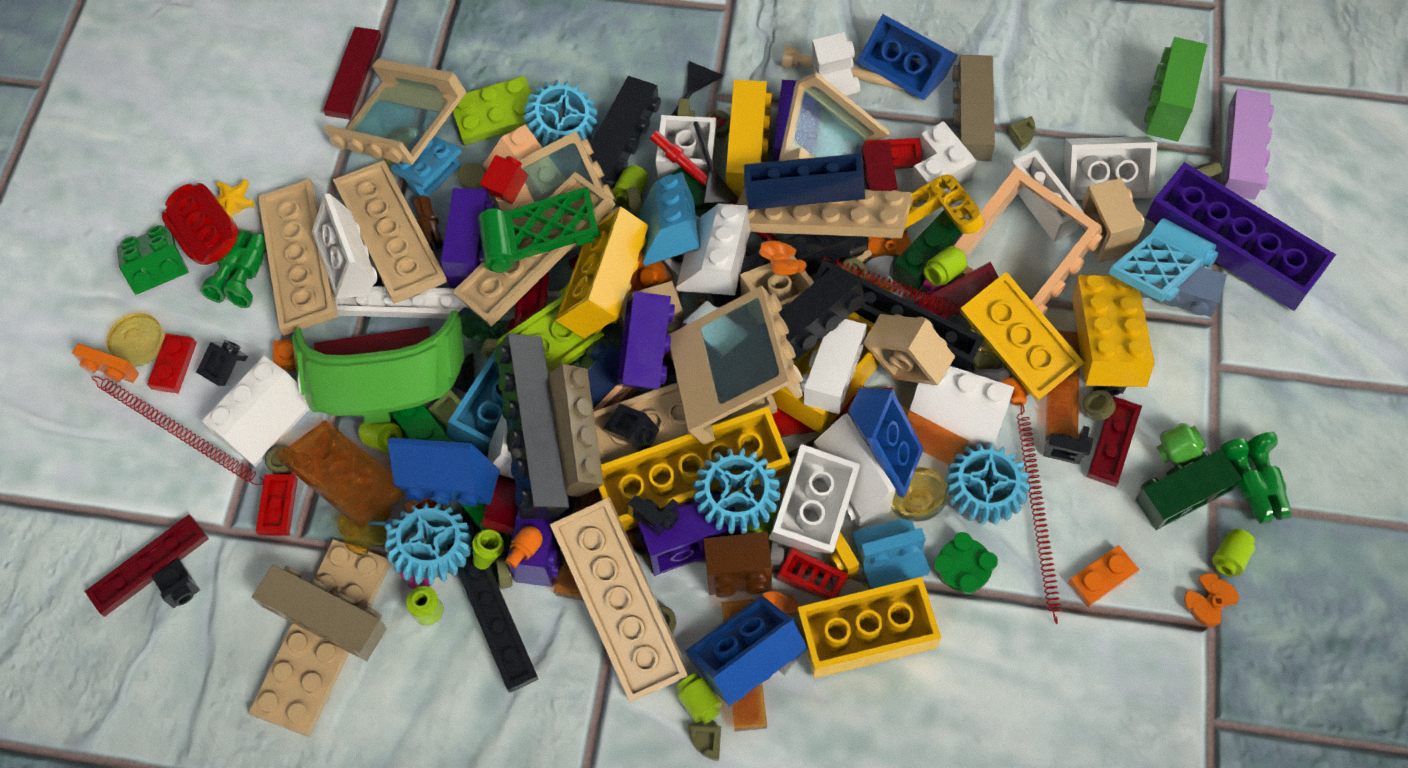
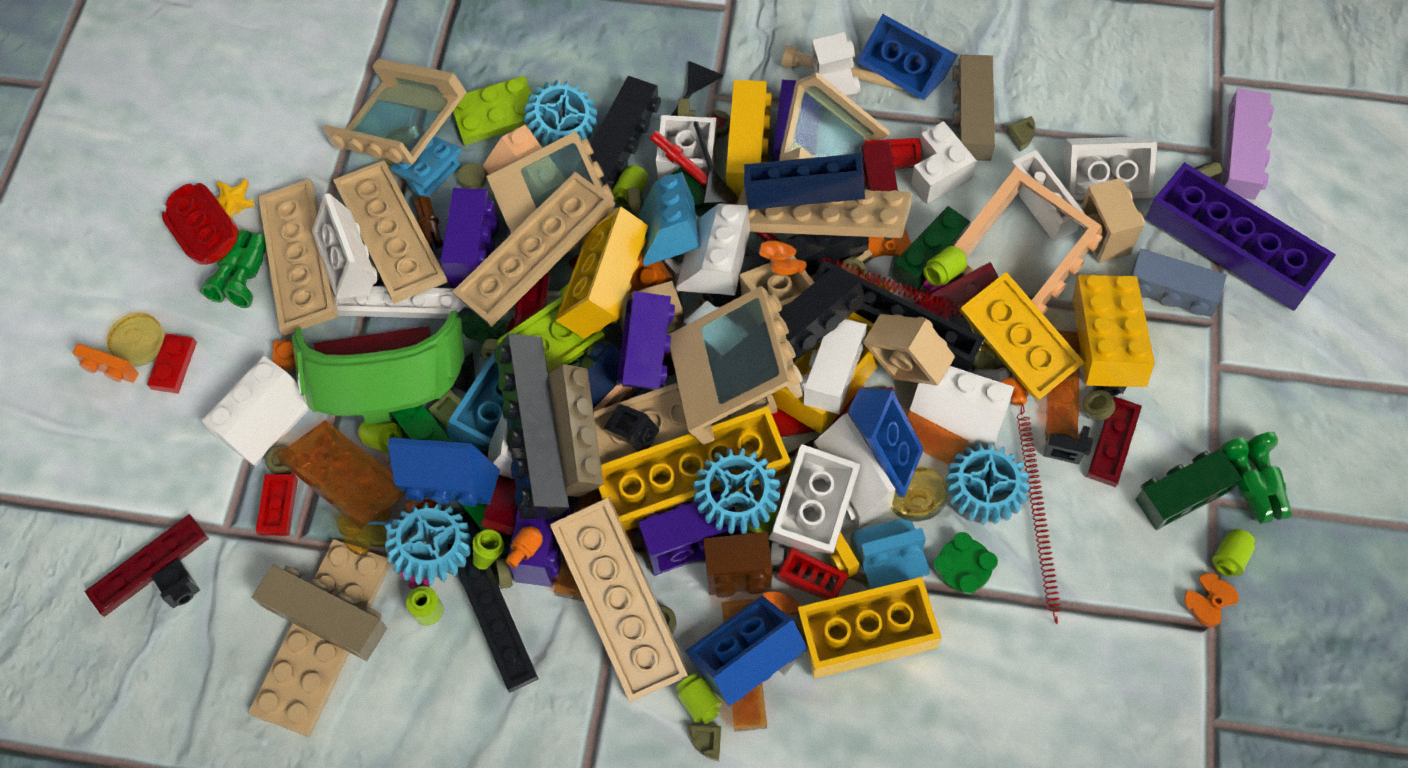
(150, 259): green bracket -> none
(176, 430): red piece -> none
(220, 361): black bracket -> none
(352, 73): dark red tile -> none
(500, 237): green piece -> none
(504, 178): red brick -> none
(649, 514): black bracket -> none
(937, 198): yellow beam -> none
(1103, 576): orange plate -> none
(1175, 88): bright green brick -> none
(1175, 245): medium azure piece -> none
(1181, 444): bright green head -> none

